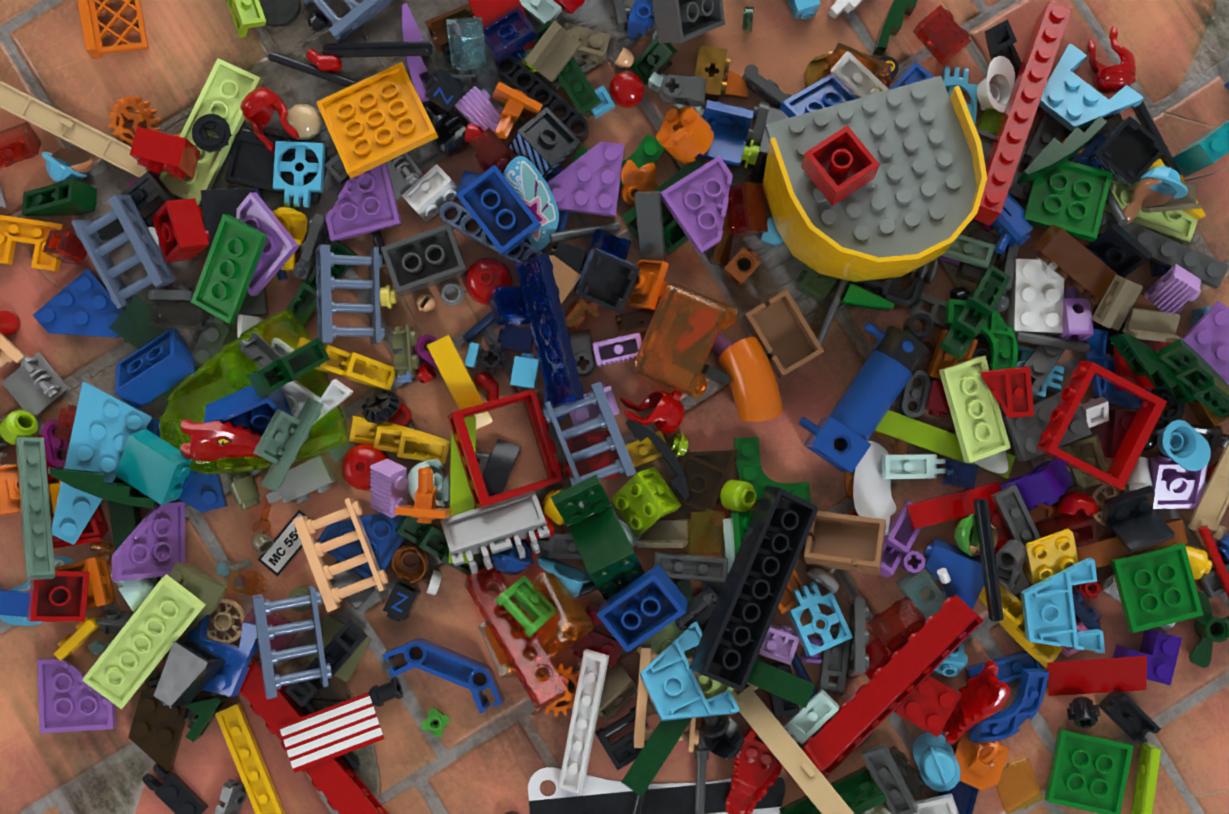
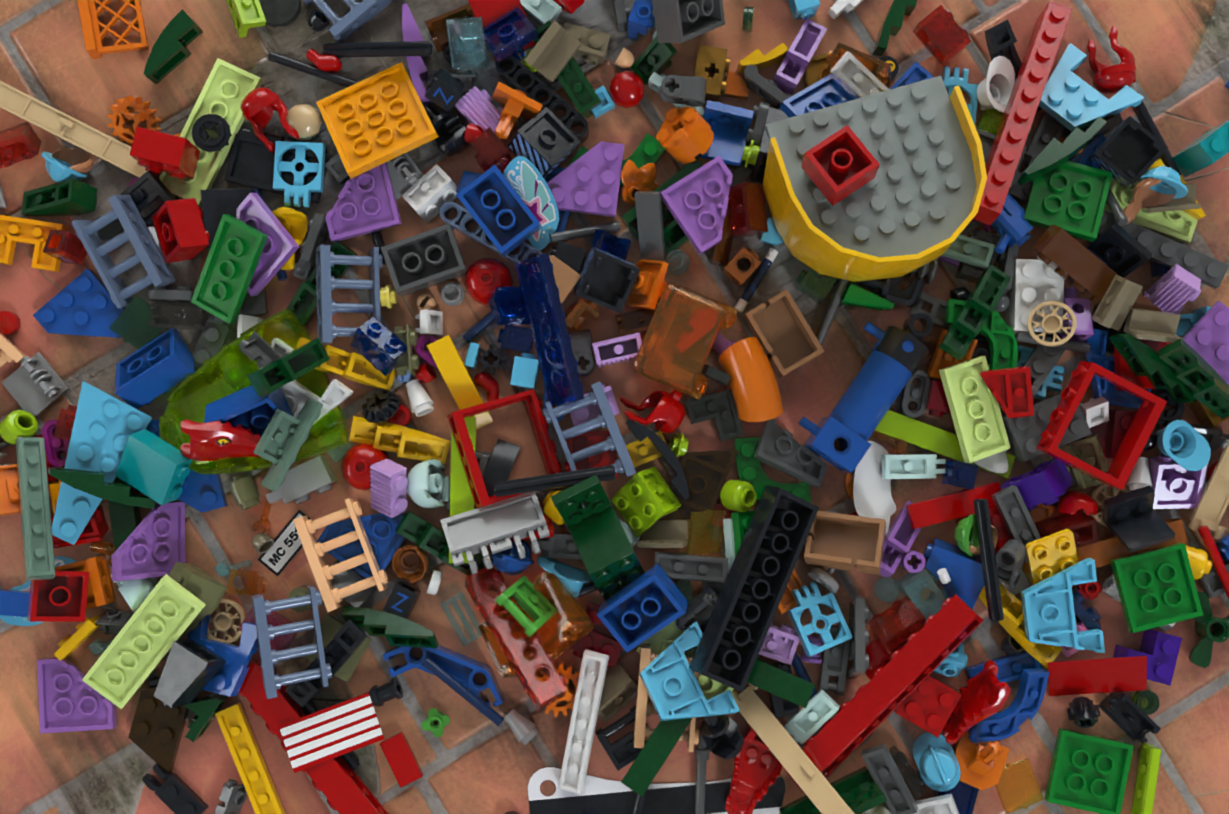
(171, 47): none -> dark green slope
(378, 345): none -> clear blue bracket
(393, 627): none -> dark green slope
(401, 759): none -> red tile
(419, 399): none -> white cone
(425, 501): orange piece -> none
(430, 322): none -> white tile
(453, 621): none -> clear light blue tile
(463, 691): none -> dark blue bar
(521, 727): none -> light grey cone
(552, 481): none -> black axle
(678, 262): none -> clear light blue tile
(720, 407): none -> pearl dark grey plate
(756, 280): none -> dark blue bar
(763, 61): none -> yellow slope
(787, 455): none -> dark grey wing
(799, 56): none -> medium lavender slope
(886, 589): none -> clear light blue tile
(1011, 646): none -> black hinge
(1052, 323): none -> tan wheel
(1146, 701): none -> clear green tile
(1185, 323): none -> medium azure tile

